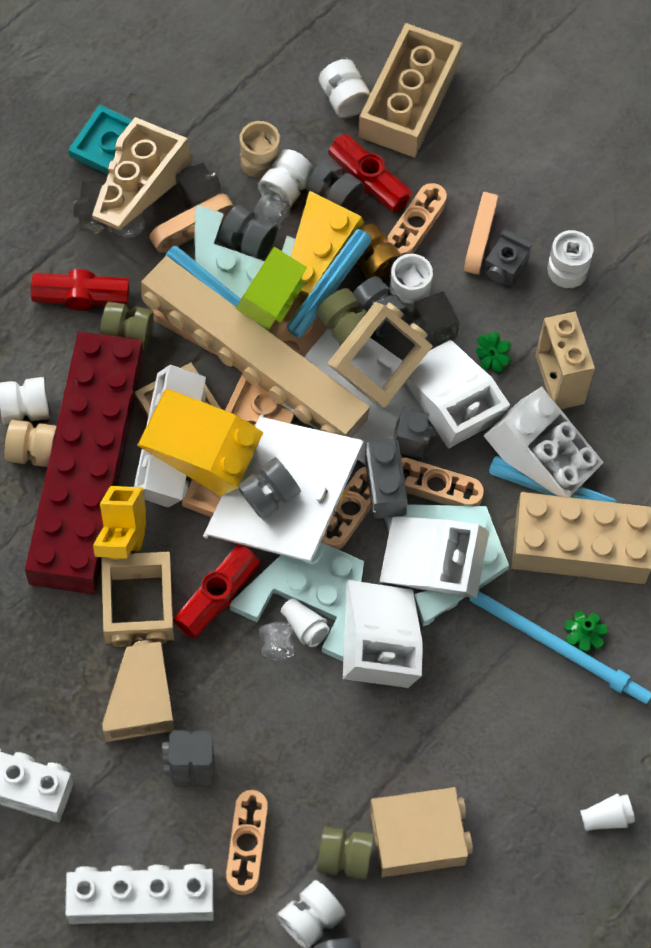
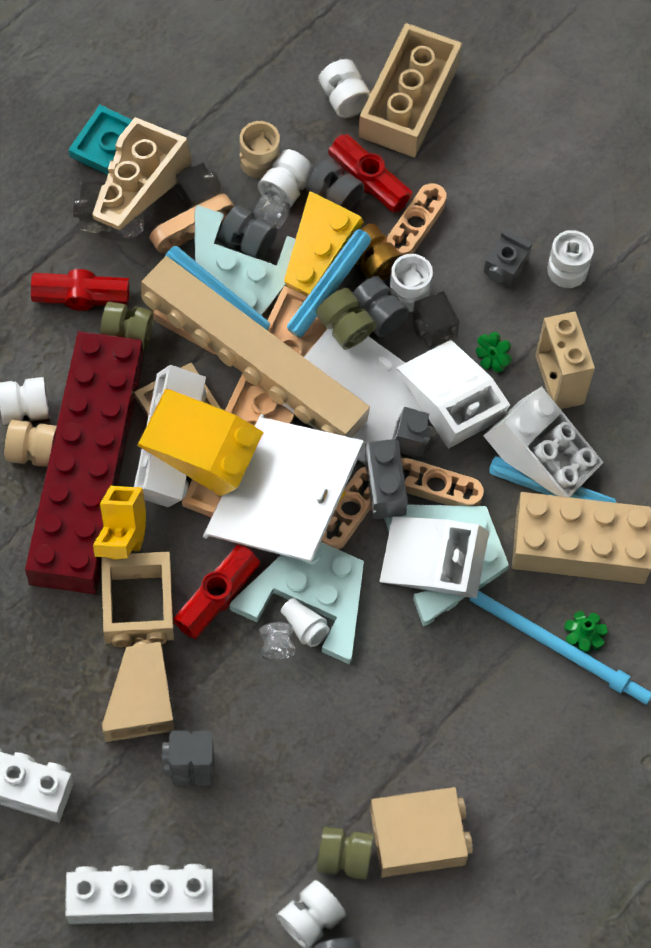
(234, 866): light nougat beam -> none
(273, 289): lime brick -> none
(278, 481): dark grey wheel -> none
(341, 359): tan window -> none
(381, 635): white slope -> none
(481, 233): light nougat beam -> none
(609, 814): white cone -> none

